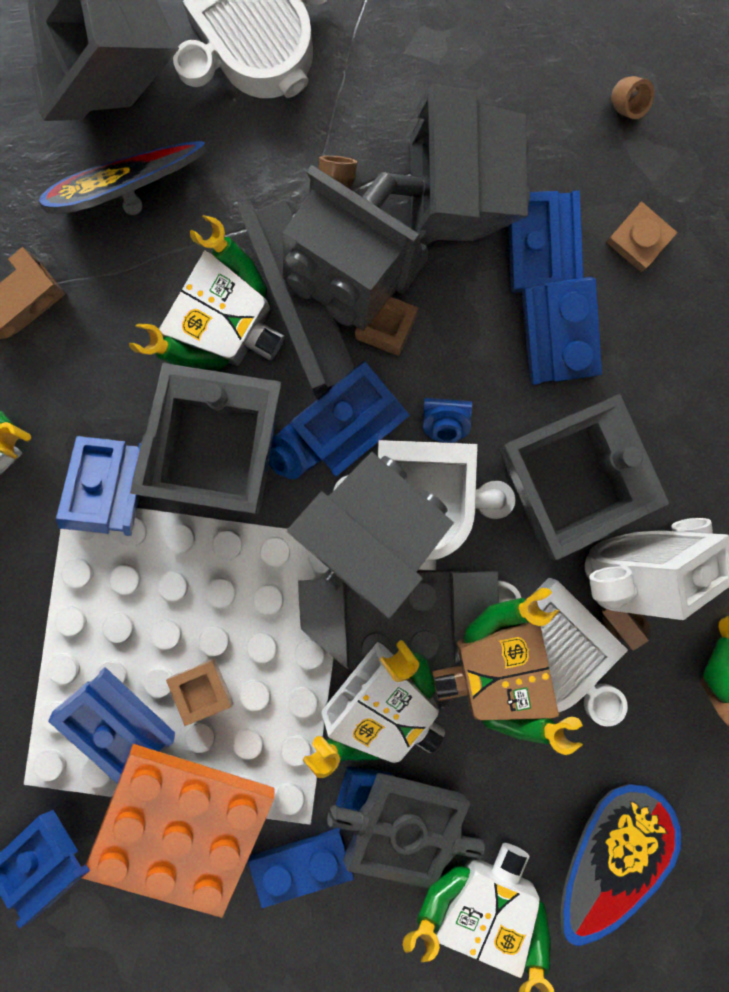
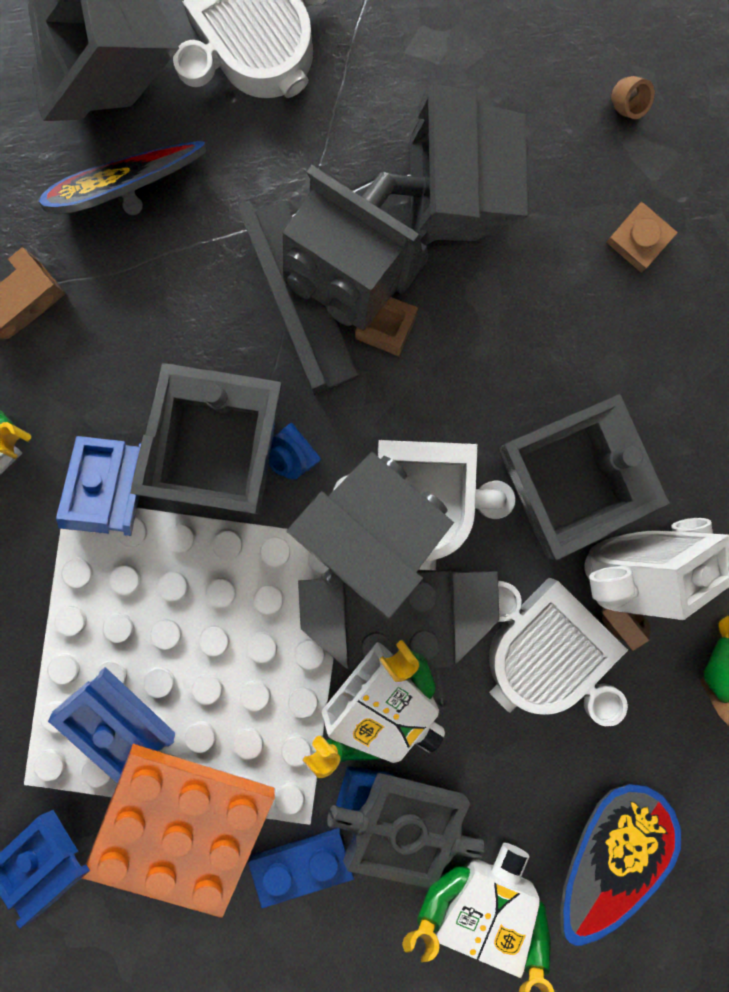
(199, 692): medium nougat plate -> none
(216, 311): torso -> none
(339, 168): medium nougat hinge -> none
(349, 418): blue plate -> none
(446, 419): blue plate -> none
(509, 674): torso -> none
(547, 241): blue plate -> none
(562, 330): blue plate -> none

